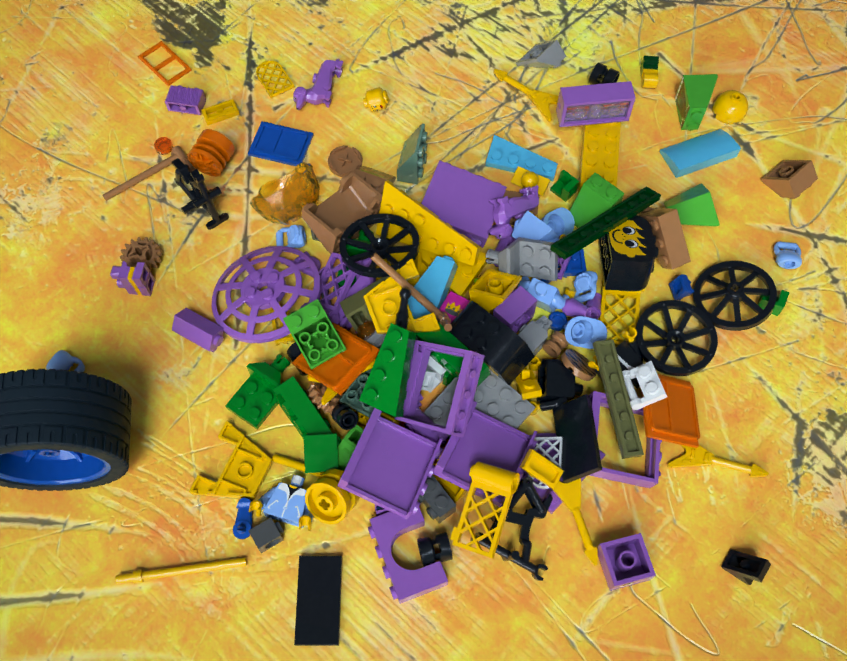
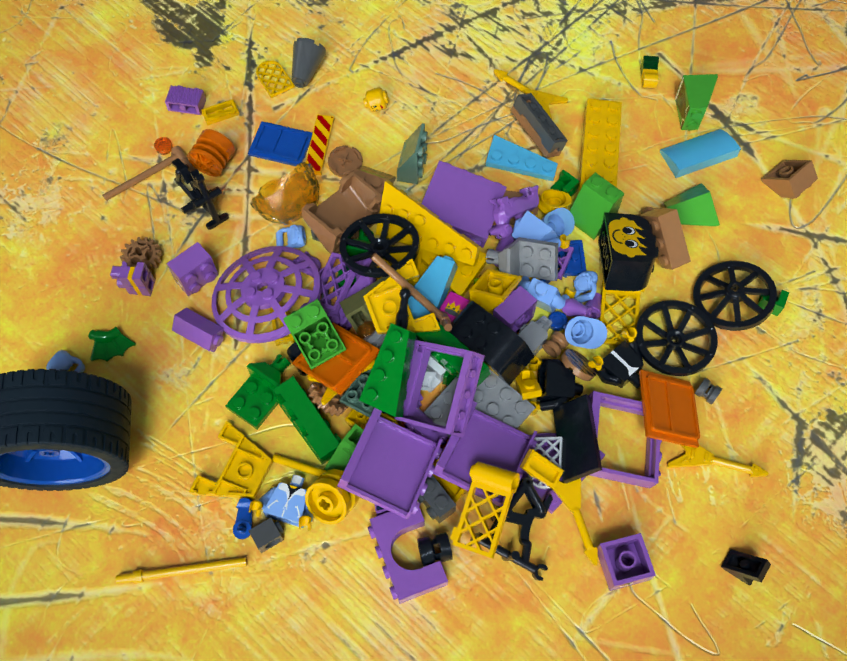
(109, 344): none -> green arm
(173, 57): orange window -> none
(193, 269): none -> medium lavender brick
(306, 60): none -> dark grey cone
(318, 601): black tile -> none
(320, 142): none -> tile
(320, 453): green piece -> none
(322, 86): medium lavender animal -> none
(344, 416): black wheel -> none
(526, 178): yellow tile -> none
(538, 125): none -> dark grey piece
(543, 55): light grey slope -> none
(553, 199): none -> yellow piece
(595, 104): medium lavender brick -> none
(599, 70): black wheel -> none
(604, 223): dark green tile -> none
(618, 399): olive tile -> none
(649, 383): white plate -> none
(681, 287): blue tile -> none
(712, 394): none -> dark grey wheel
(730, 107): yellow cylinder -> none
(787, 258): light blue piece -> none

